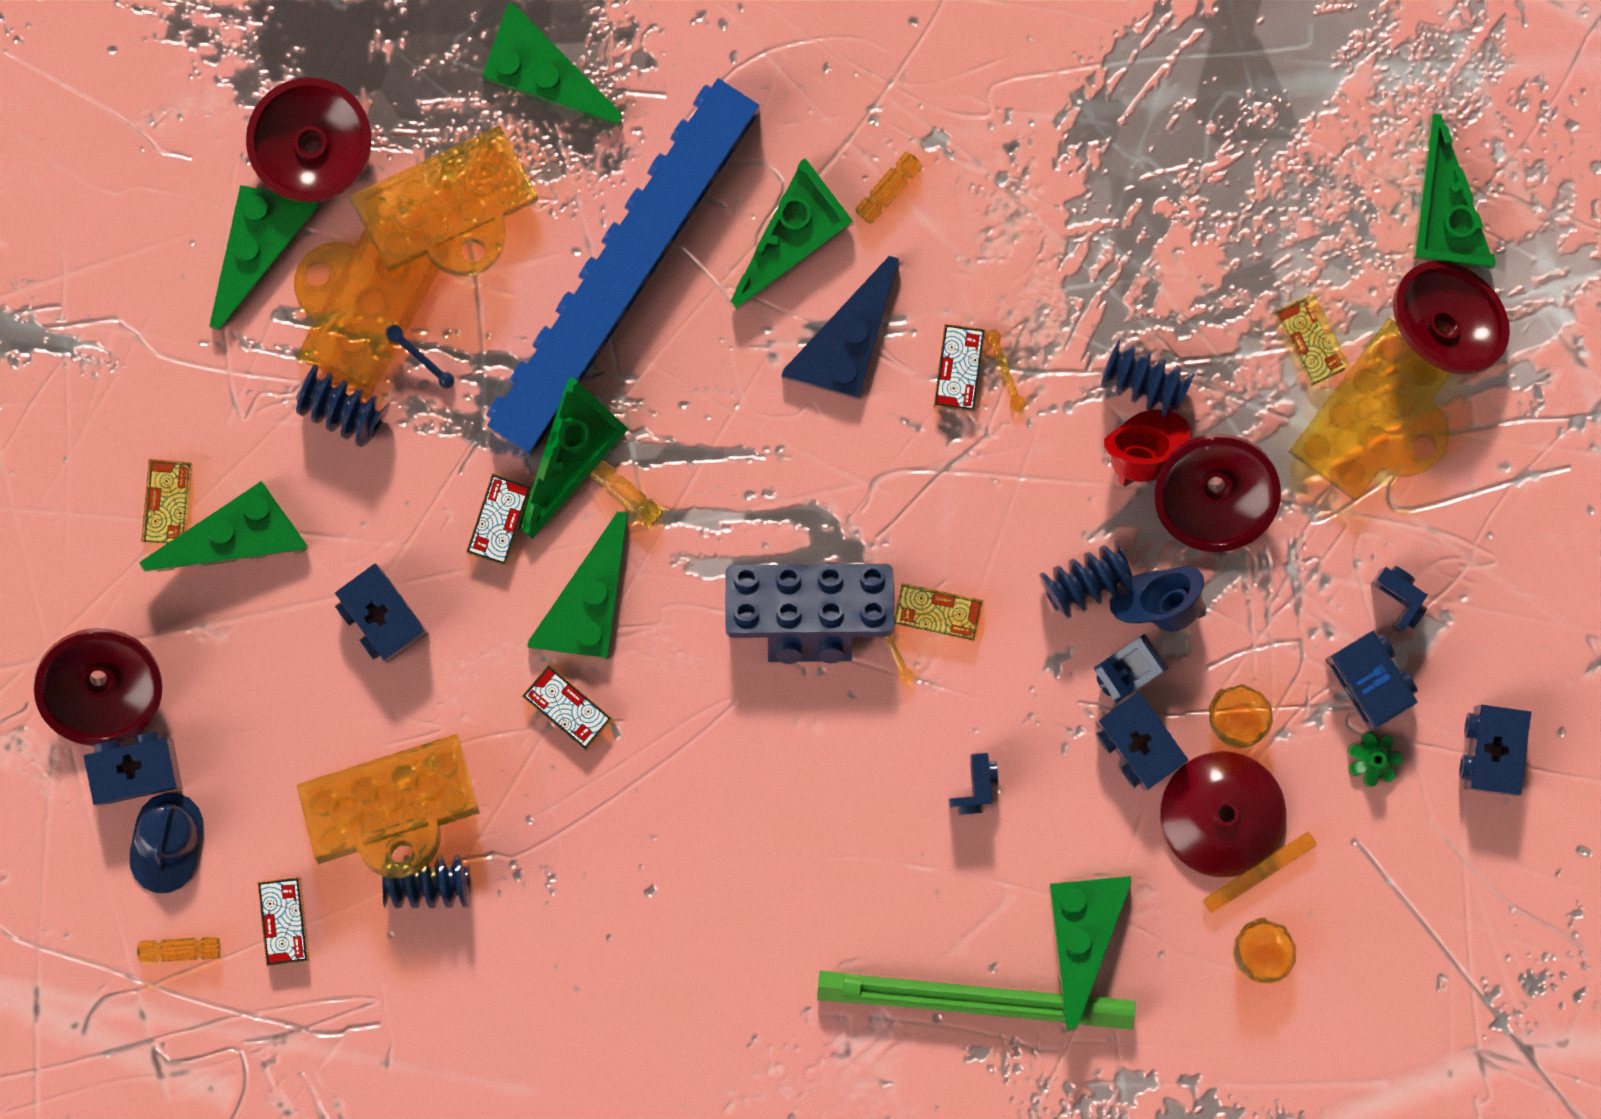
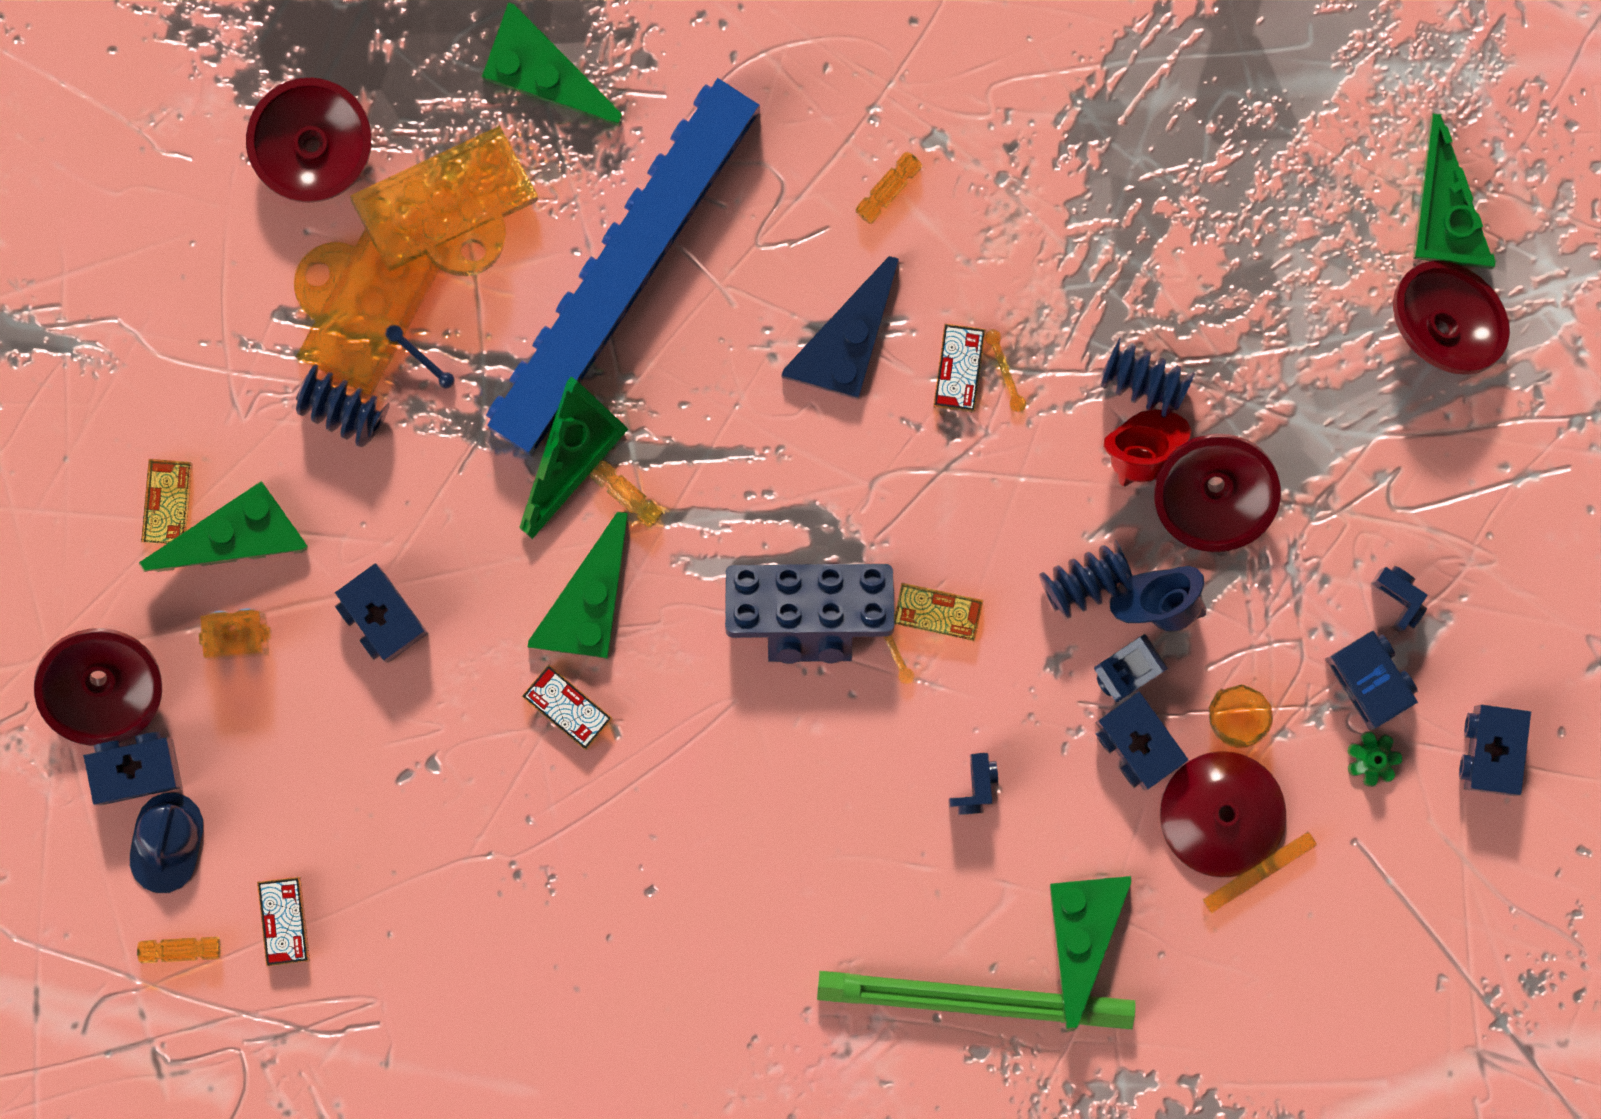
(252, 636): none -> clear yellow head
(259, 233): green wing -> none
(389, 806): clear yellow plate -> none
(431, 884): dark blue piece -> none
(499, 520): tile -> none
(801, 225): green wing -> none
(1264, 951): clear yellow hair -> none
(1312, 339): clear yellow tile -> none
(1376, 416): clear yellow plate -> none

